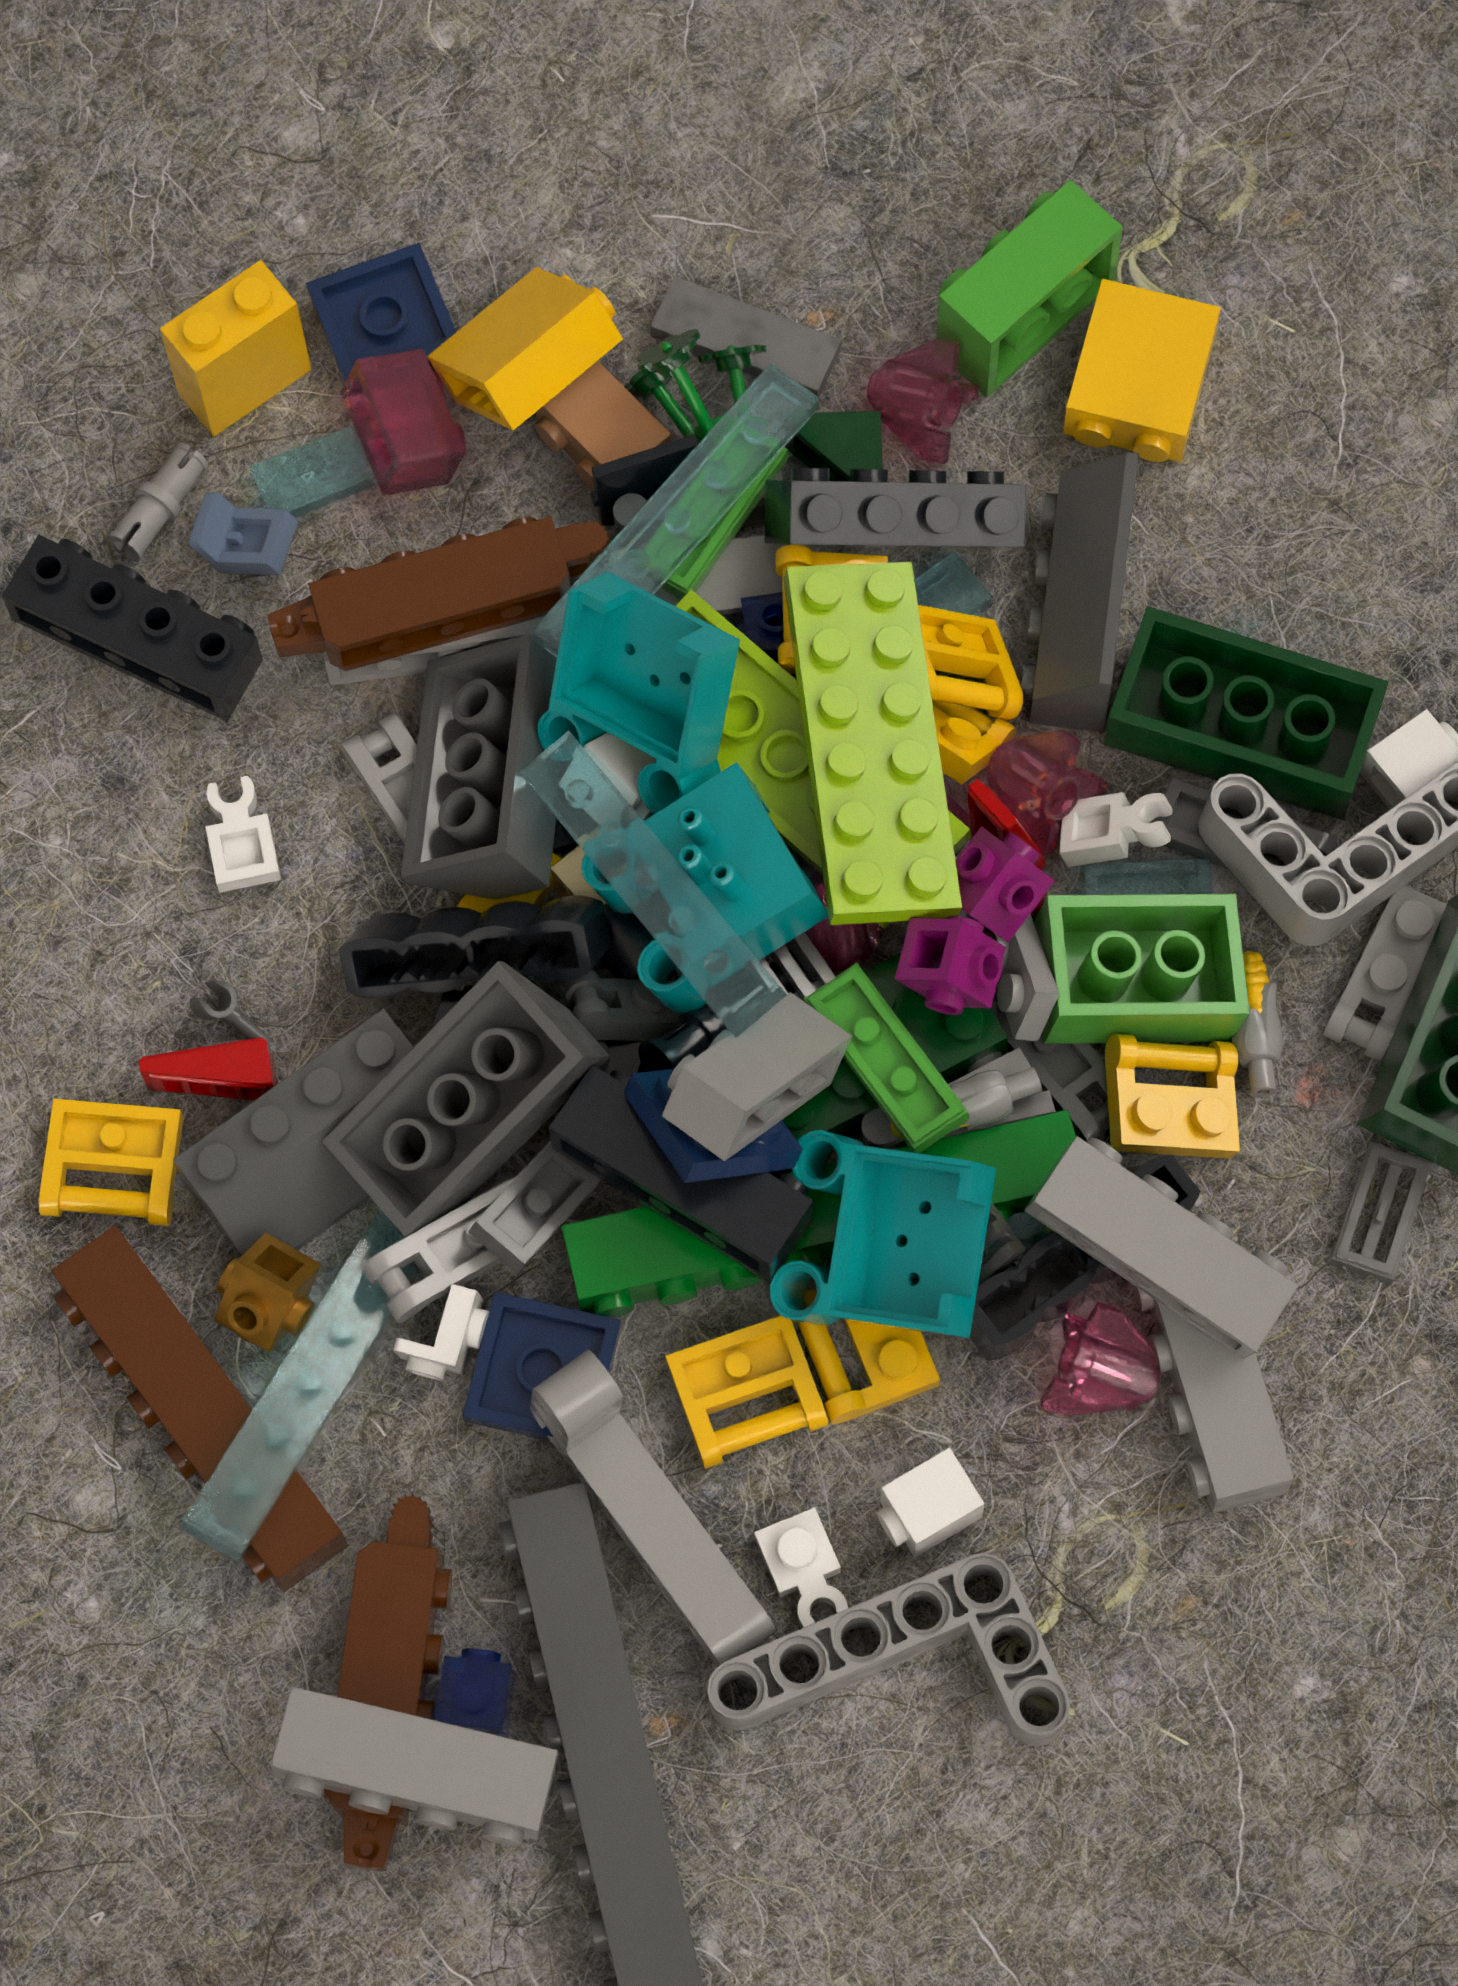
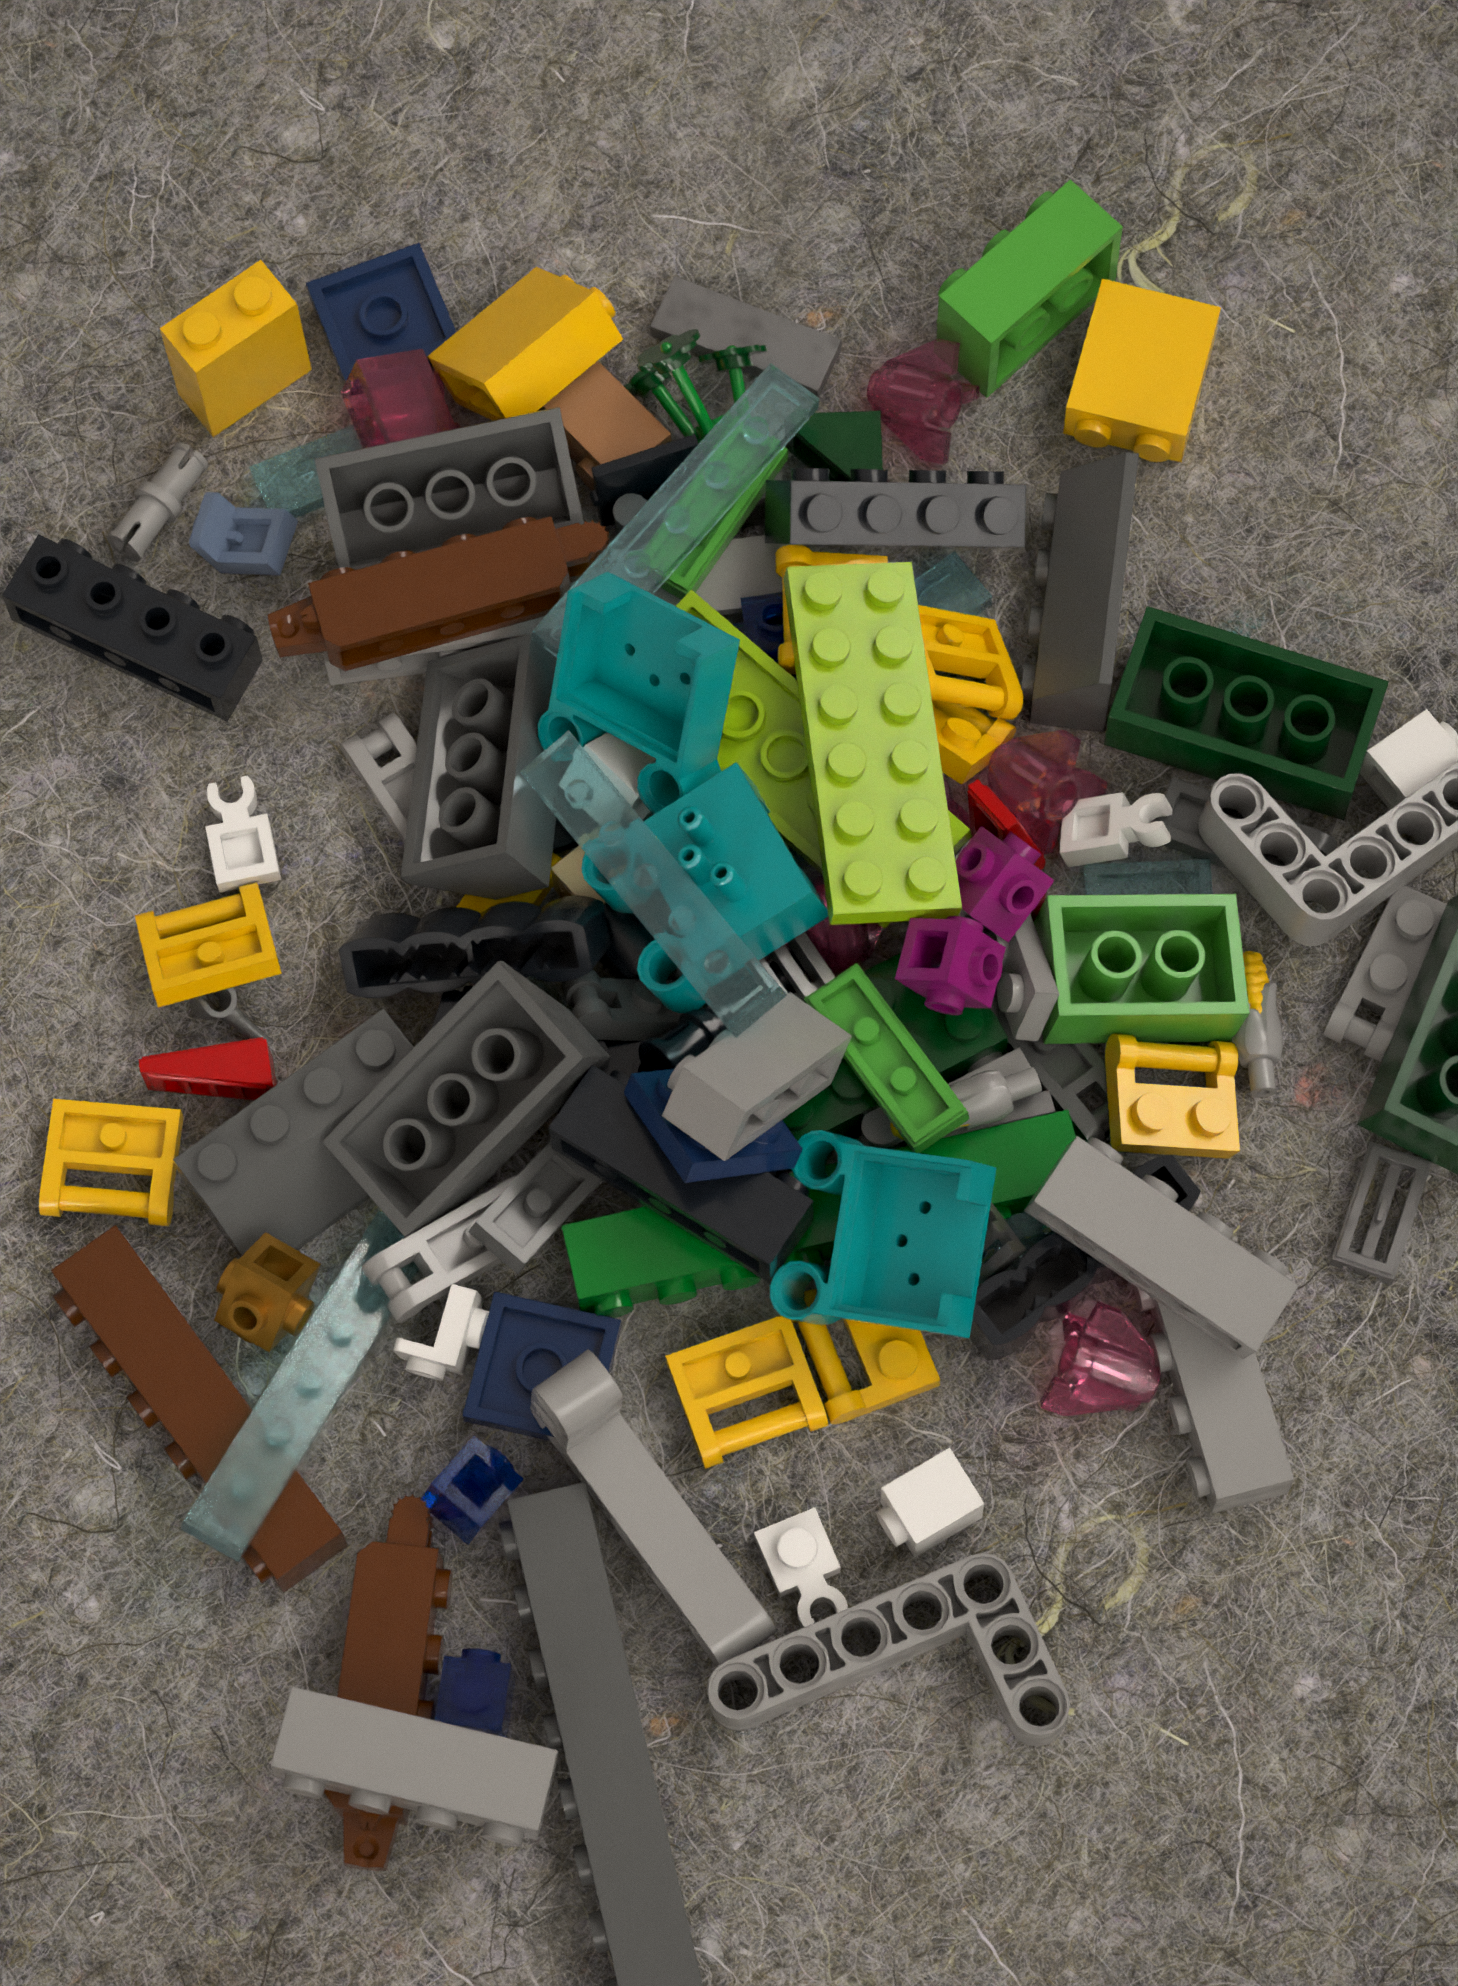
(208, 946): none -> yellow plate
(446, 486): none -> dark grey slope
(472, 1489): none -> clear blue brick

